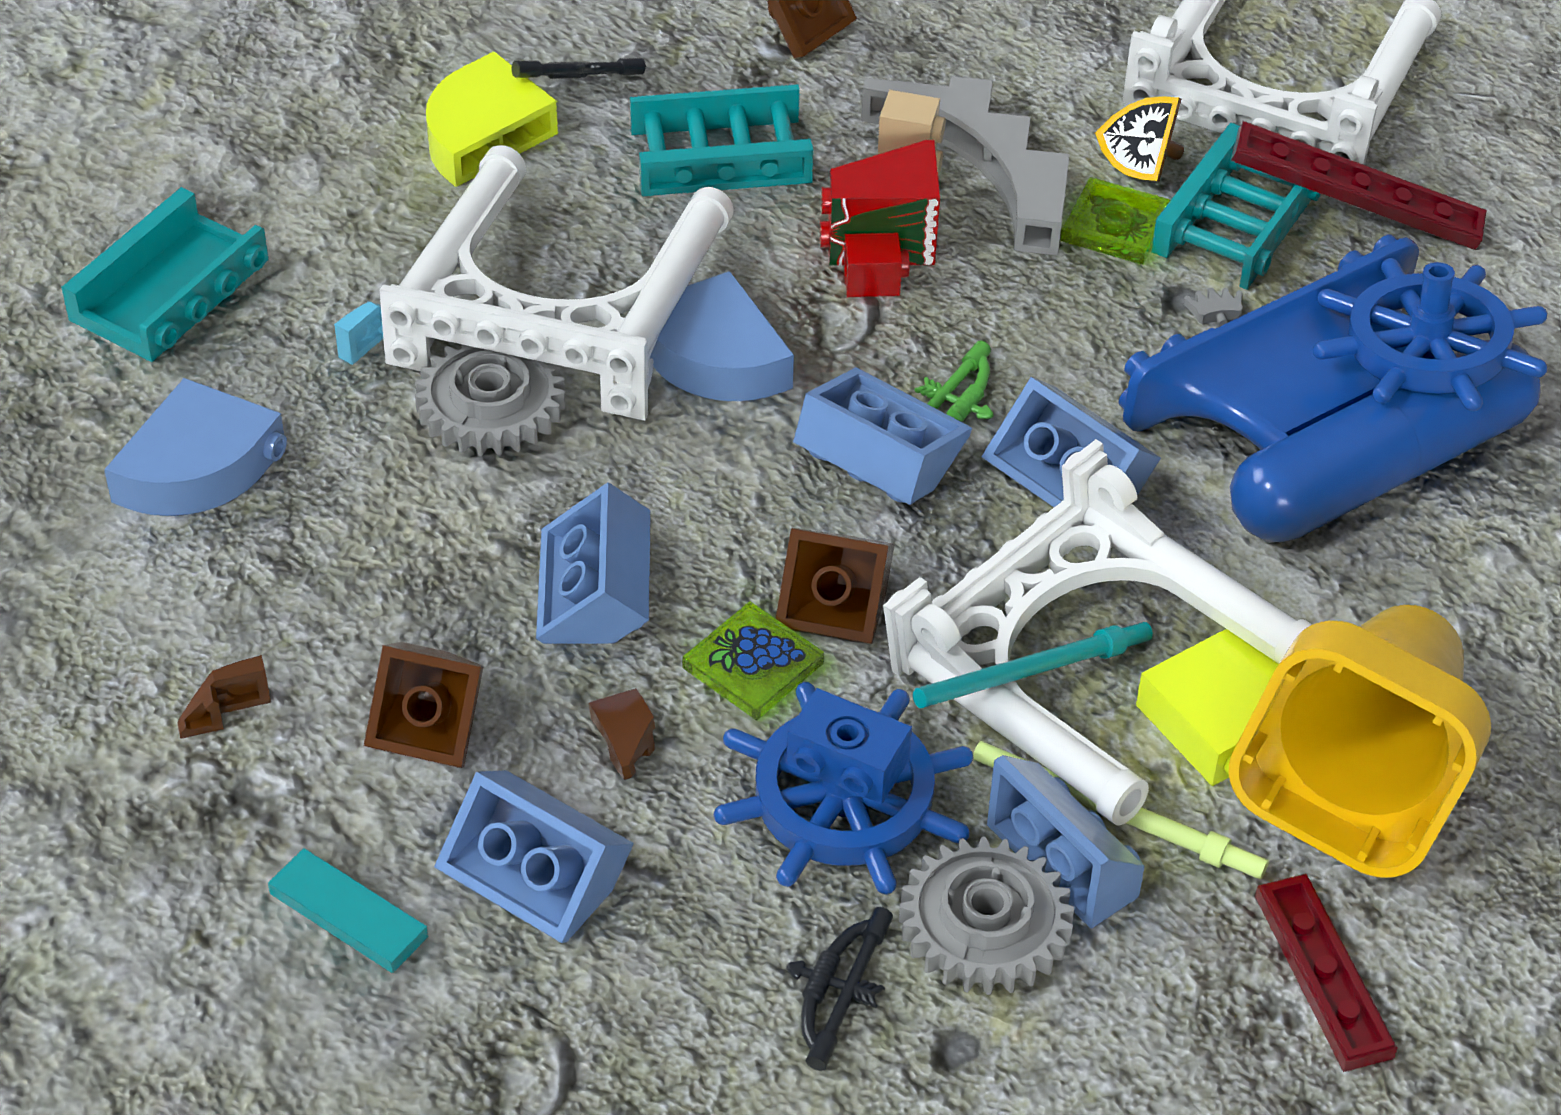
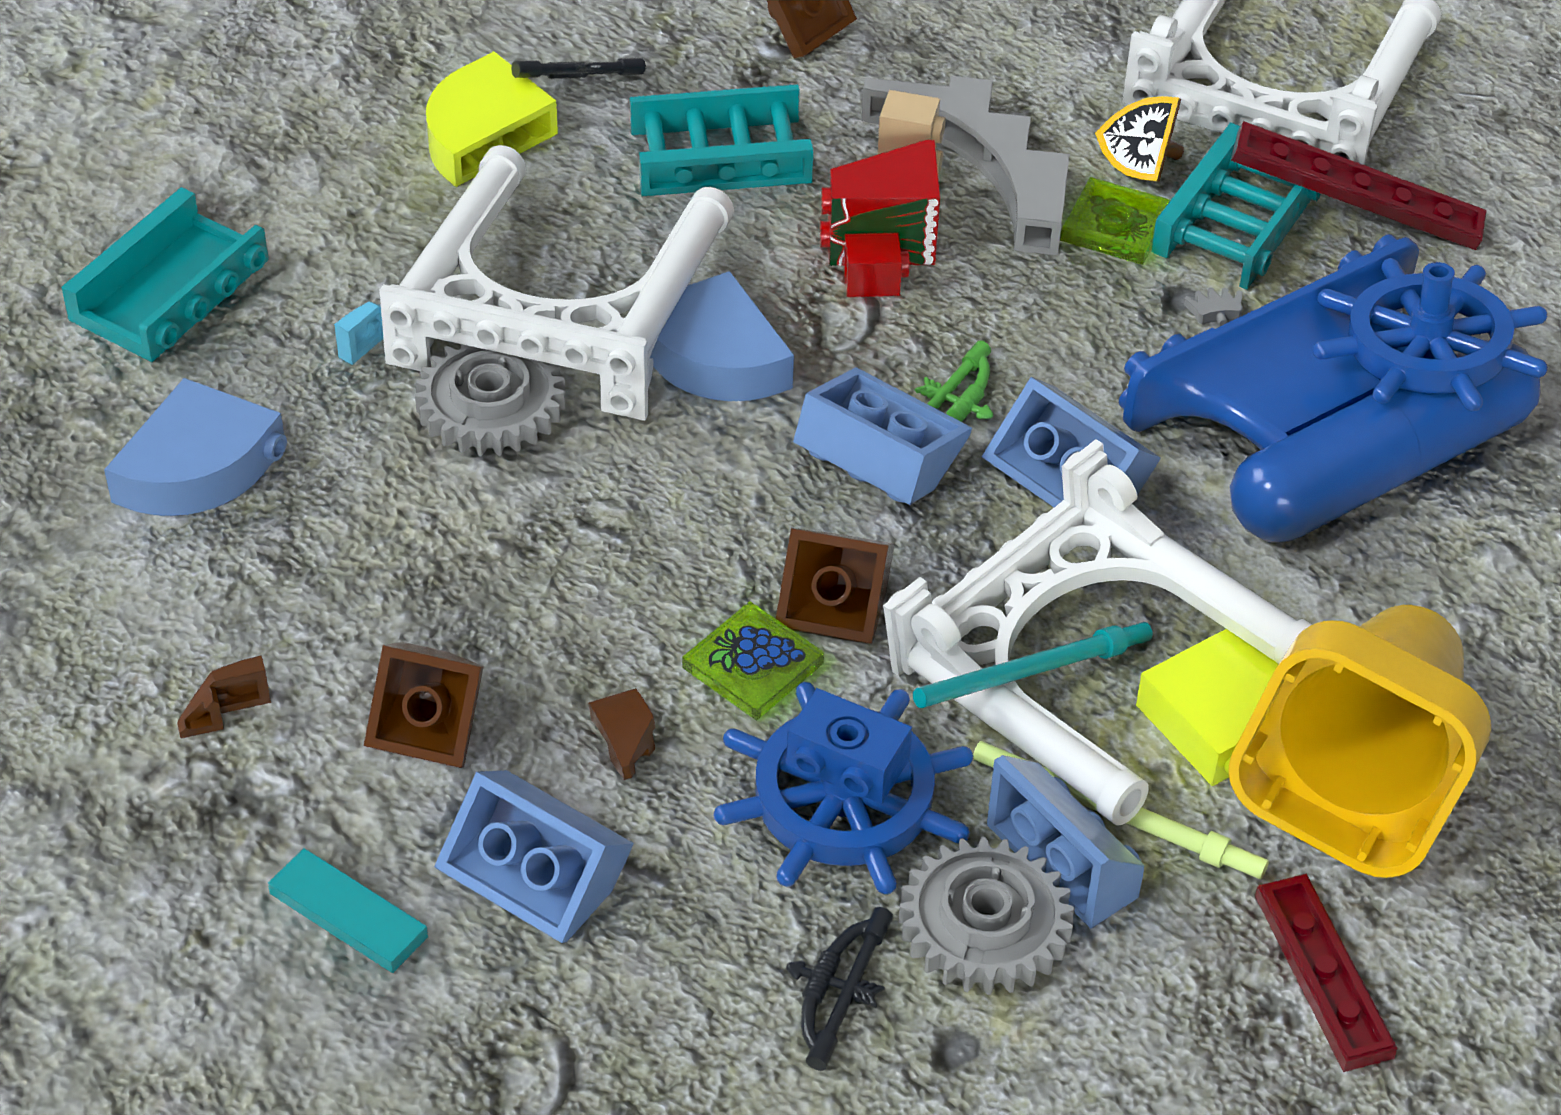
(595, 571): medium blue slope -> none

